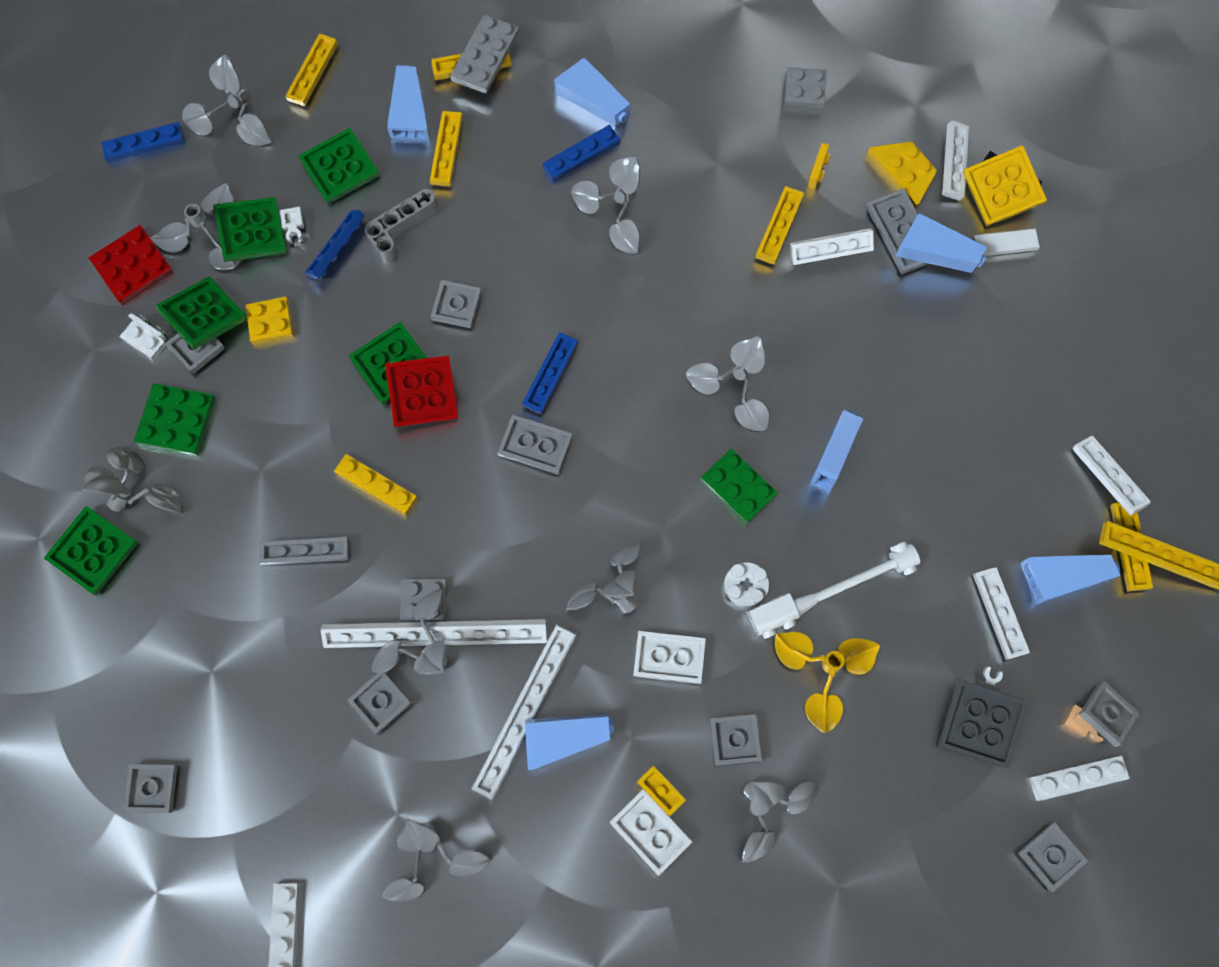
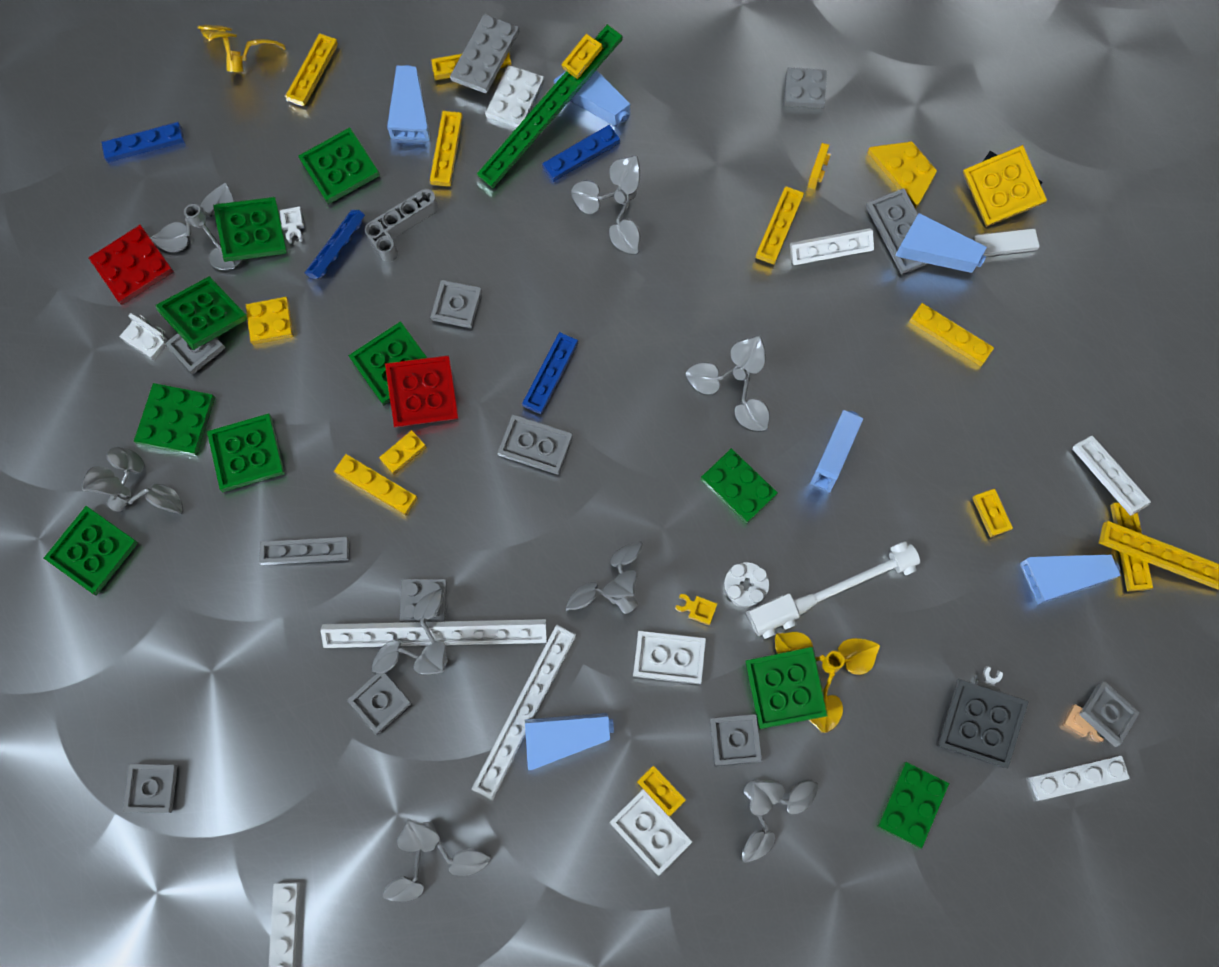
(226, 78): light grey plant -> none
(233, 58): none -> yellow plant
(245, 452): none -> green plate
(402, 452): none -> yellow plate
(515, 96): none -> white plate
(544, 113): none -> green plate
(582, 56): none -> yellow plate
(700, 610): none -> yellow plate
(786, 688): none -> green plate
(913, 805): none -> green plate
(951, 334): none -> yellow plate
(955, 160): white plate -> none
(992, 513): none -> yellow plate
(1001, 613): white plate -> none
(1052, 857): light grey plate -> none

